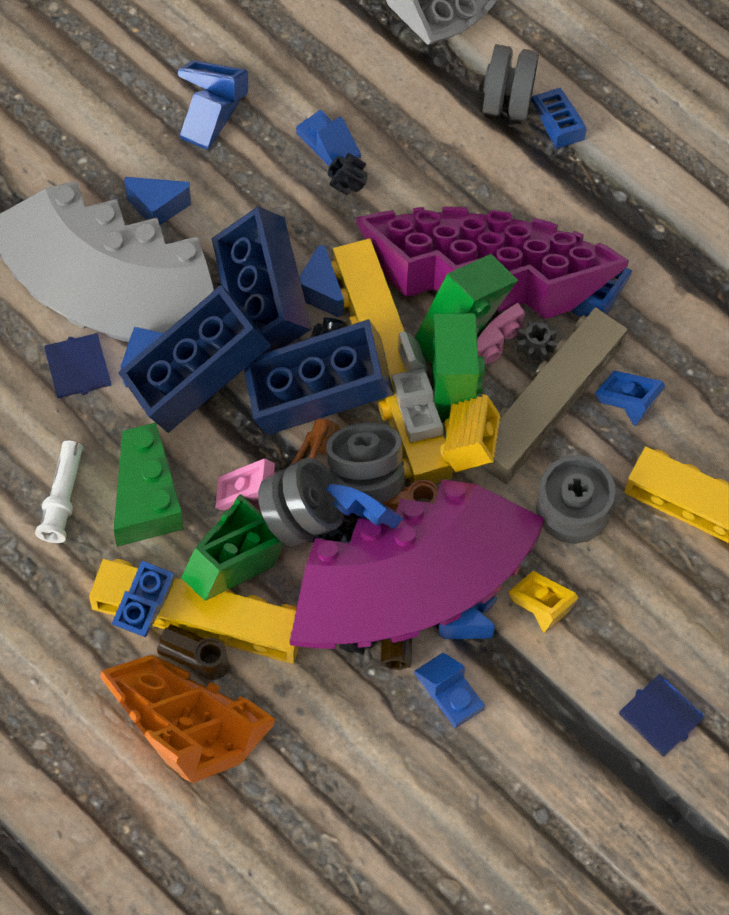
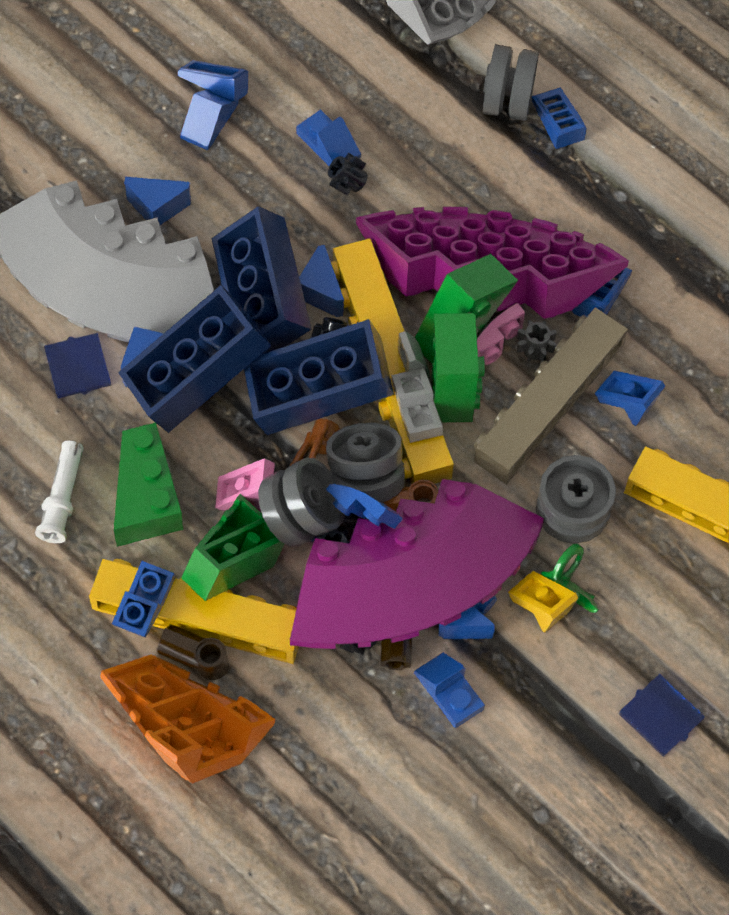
(471, 434): yellow brick -> none
(563, 578): none -> green piece

